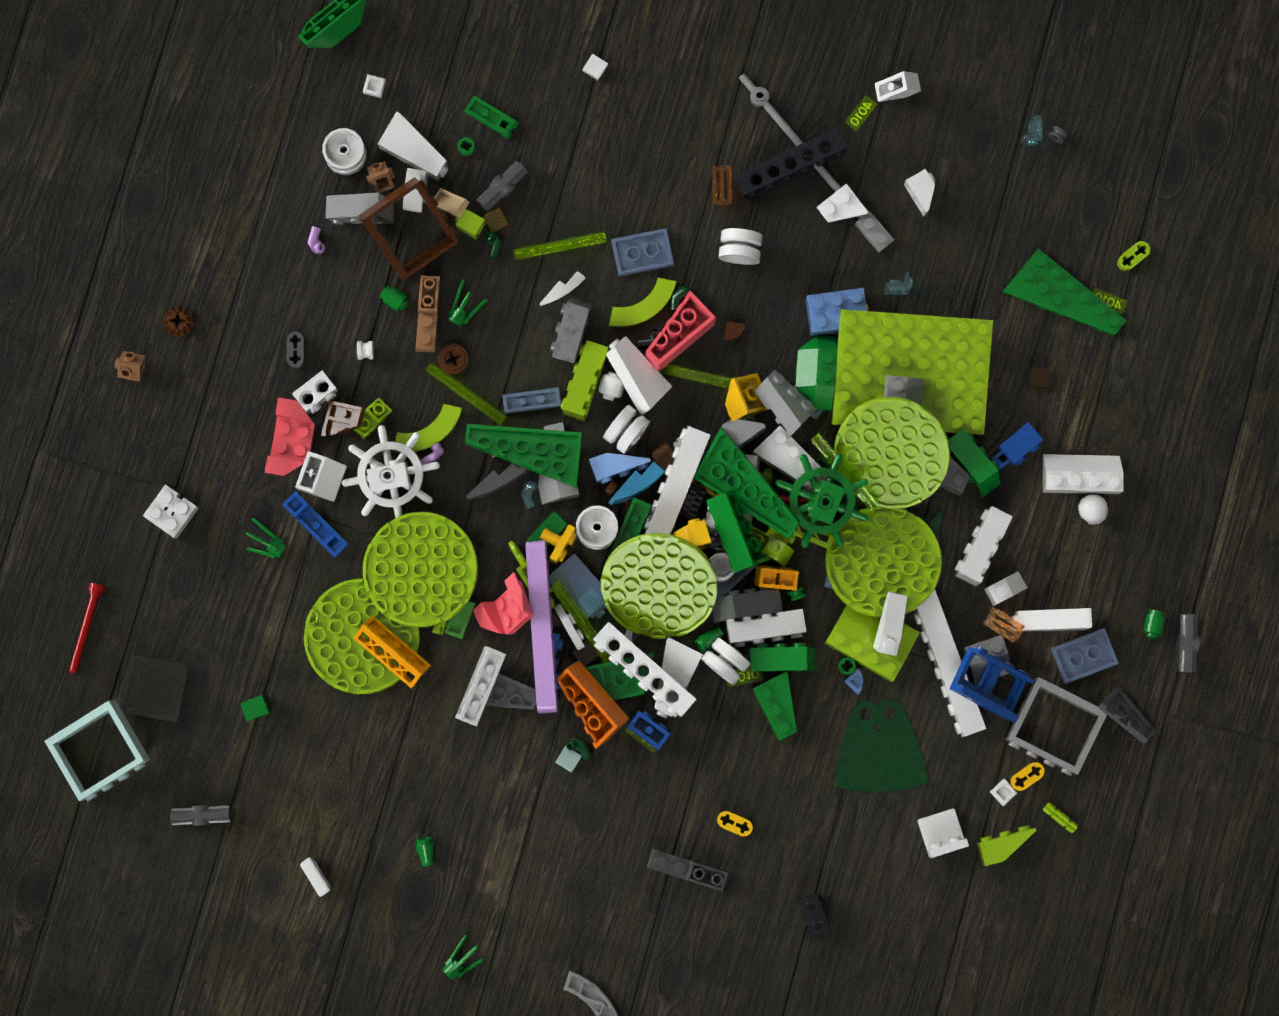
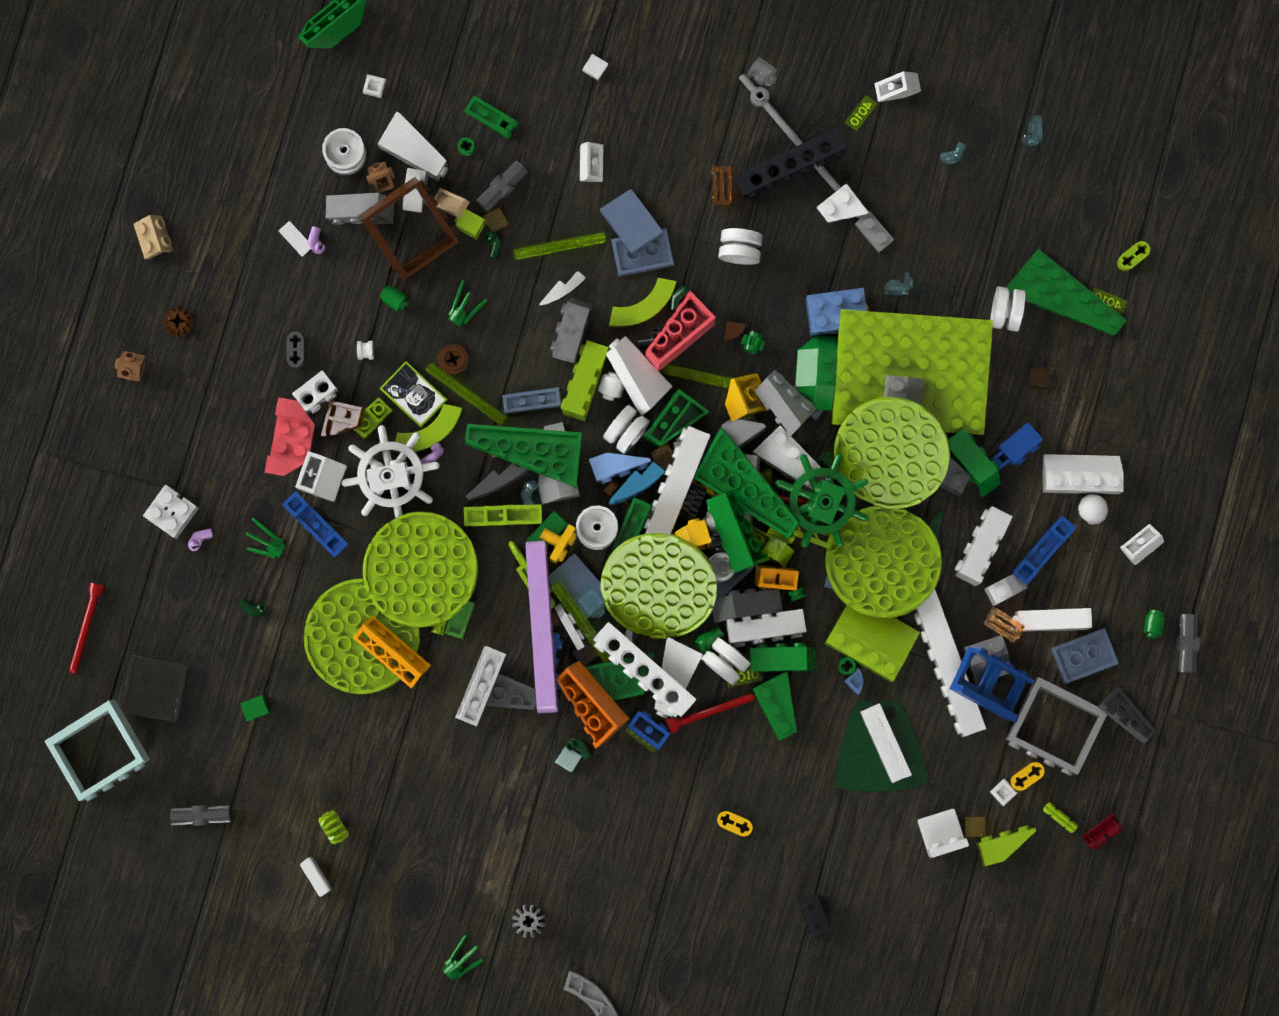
(153, 236): none -> tan bracket
(198, 537): none -> lavender arm
(253, 610): none -> dark green arm
(295, 238): none -> white sticker
(333, 827): none -> lime gear
(413, 394): none -> tile
(425, 849): green cone -> none
(428, 313): medium nougat slope -> none
(502, 515): none -> lime slope
(508, 611): coral piece -> none
(533, 925): none -> light grey gear
(591, 162): none -> white slope
(631, 221): none -> sand blue tile
(675, 415): none -> green wedge
(675, 723): none -> red piece
(687, 870): dark grey slope -> none
(753, 342): none -> green gear
(762, 72): none -> clear brick
(830, 454): clear neon green axle -> none
(885, 743): none -> white fence
(891, 624): white slope -> none
(921, 190): white slope -> none
(953, 156): none -> clear light blue arm
(975, 827): none -> clear yellow tile
(1008, 309): none -> white wheel
(1043, 550): none -> blue slope
(1057, 135): dark grey bush -> none
(1096, 836): none -> dark red hinge
(1142, 544): none -> white slope

